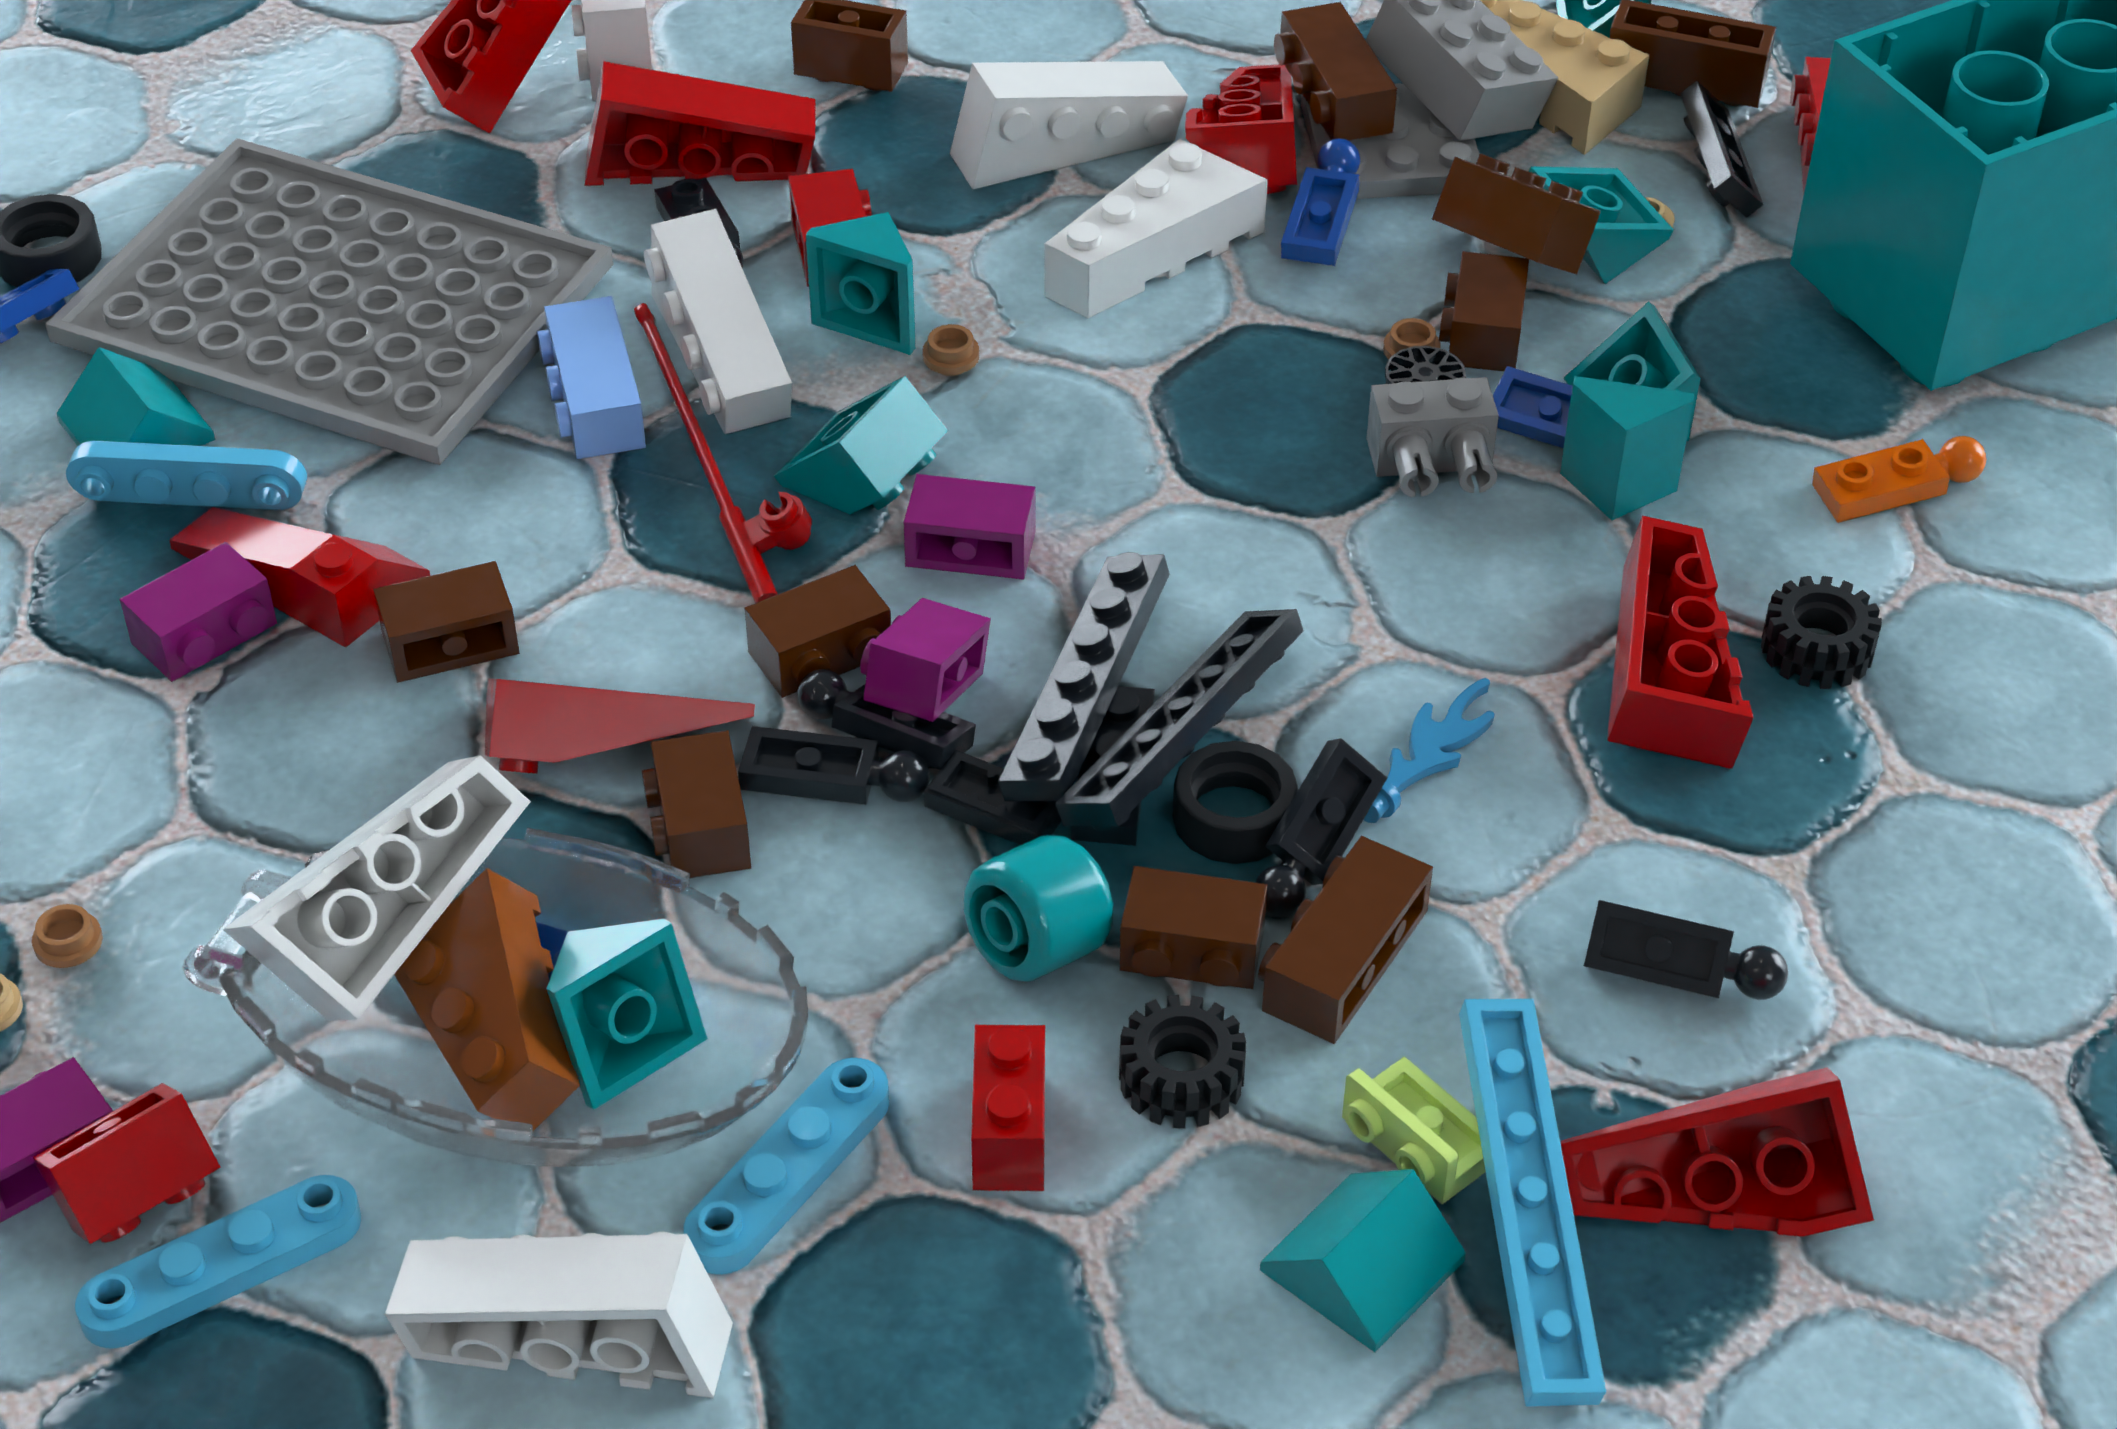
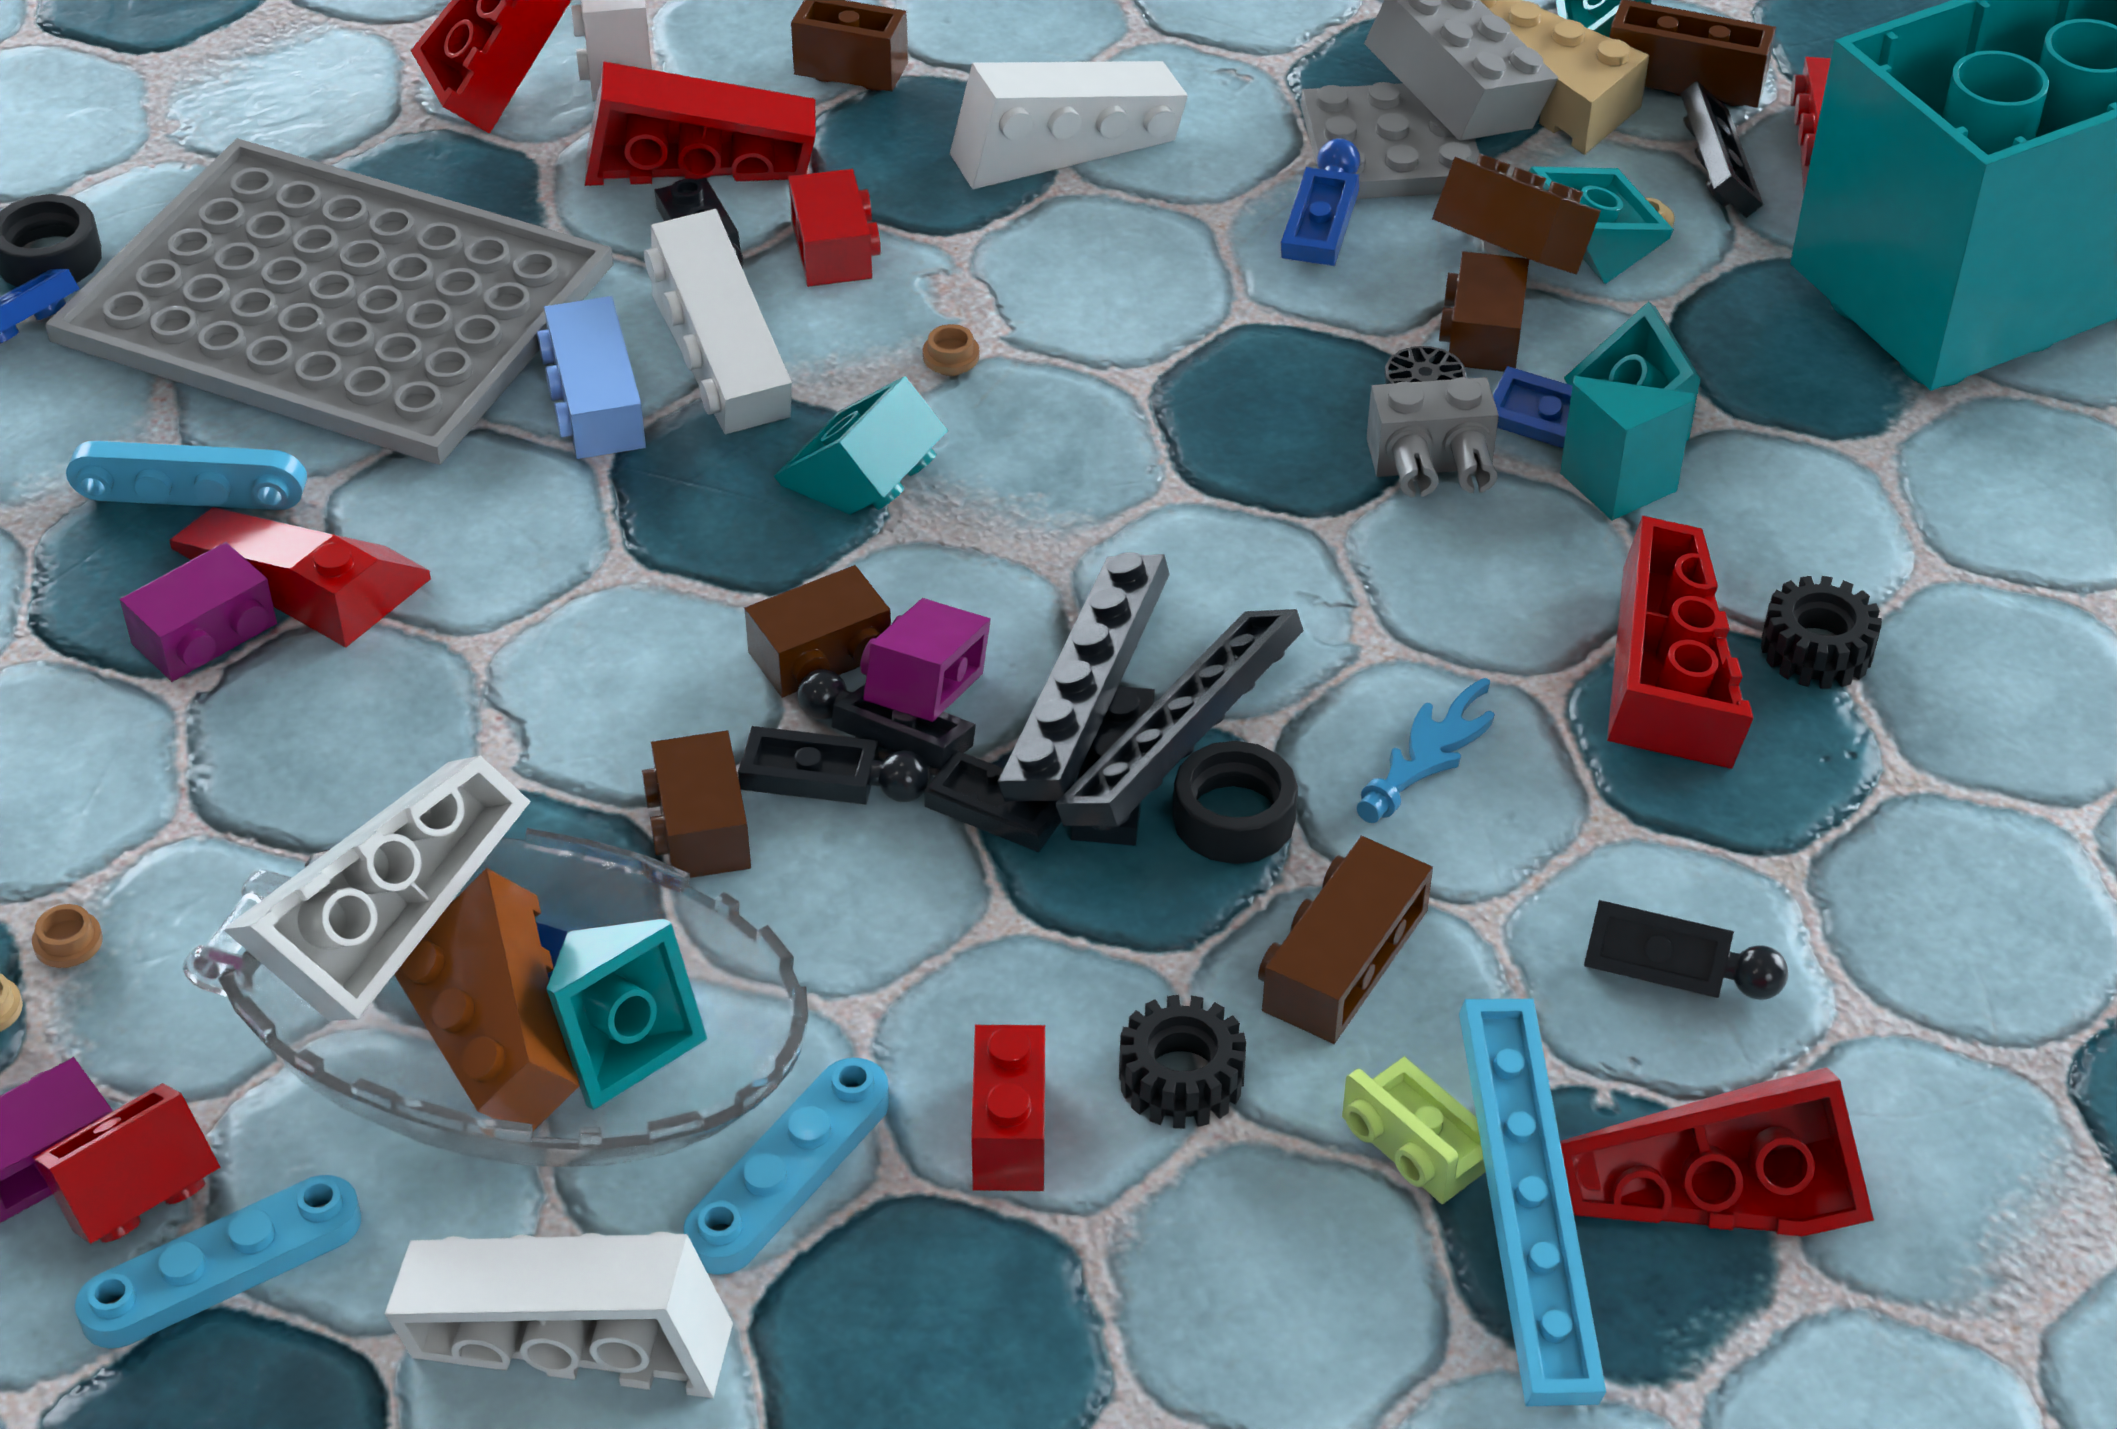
(130, 403): teal slope -> none
(446, 621): reddish brown brick -> none
(567, 722): red wedge -> none
(780, 527): red piece -> none
(862, 281): teal slope -> none
(970, 526): magenta brick -> none
(1038, 907): teal head -> none
(1151, 226): white wedge -> none
(1193, 927): reddish brown brick -> none
(1250, 124): red wedge -> none
(1319, 824): black plate -> none
(1336, 72): reddish brown brick -> none
(1368, 1254): teal slope -> none
(1410, 333): medium nougat plate -> none
(1896, 476): orange plate -> none

